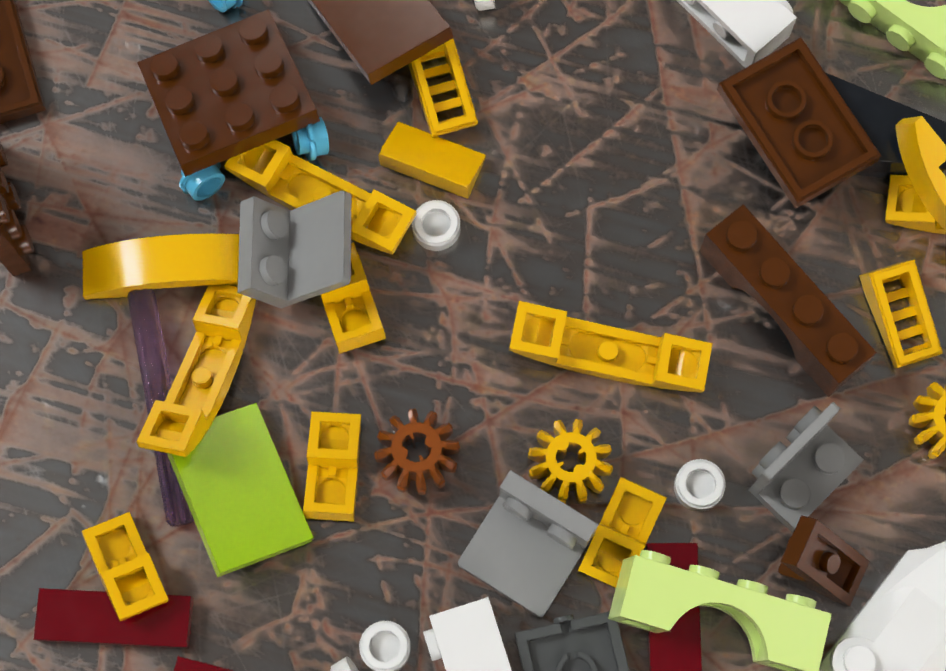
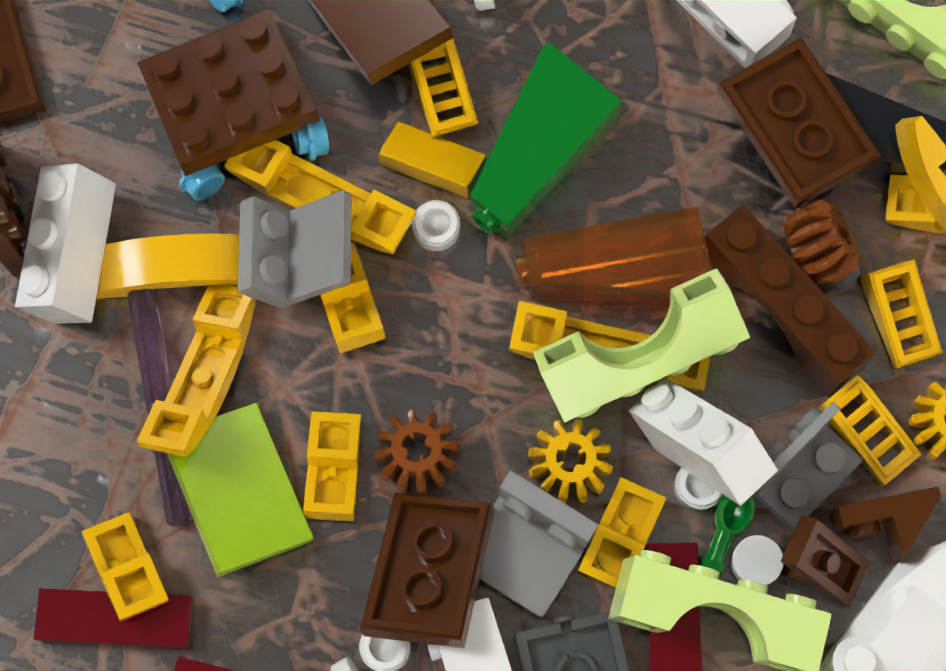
(65, 244): none -> white brick
(428, 570): none -> reddish brown tile
(545, 136): none -> green slope
(617, 262): none -> clear orange slope
(697, 325): none -> yellowish green arch
(703, 440): none -> white brick
(730, 522): none -> green piece
(757, 560): none -> white tile
(821, 242): none -> dark orange gear
(871, 405): none -> yellow slope
(899, 514): none -> reddish brown slope

